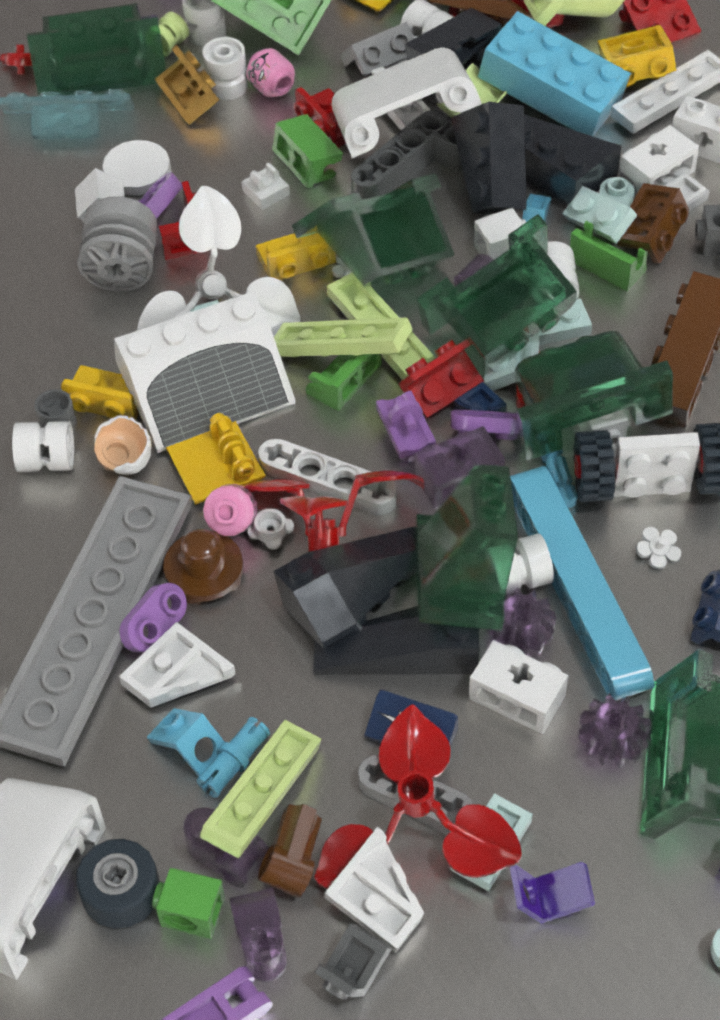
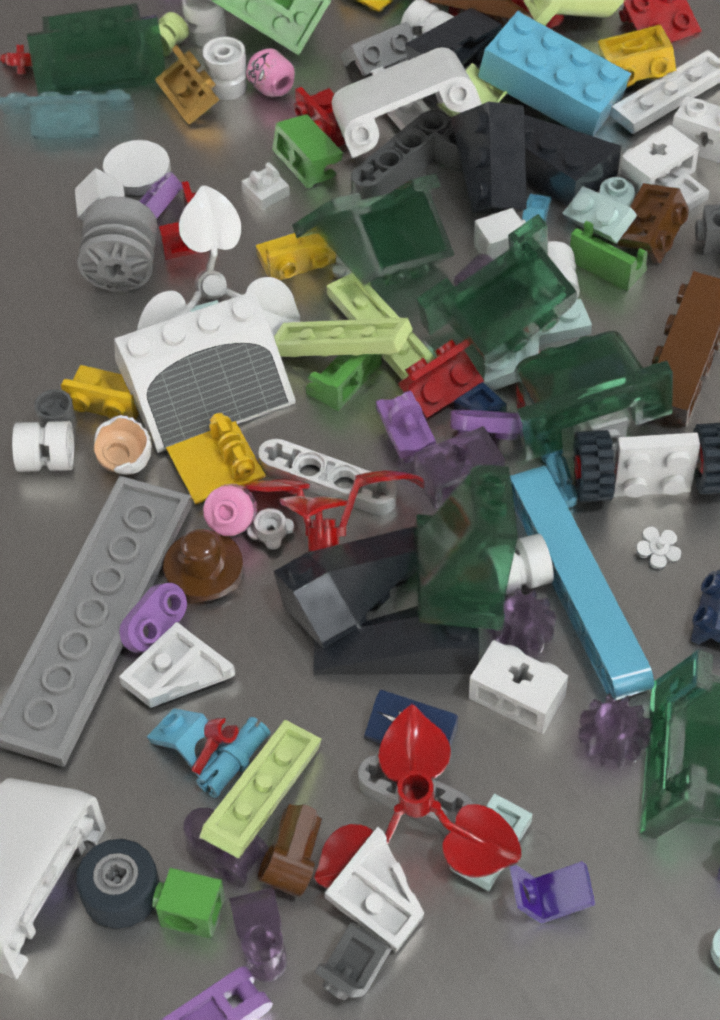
(214, 737): none -> red hand

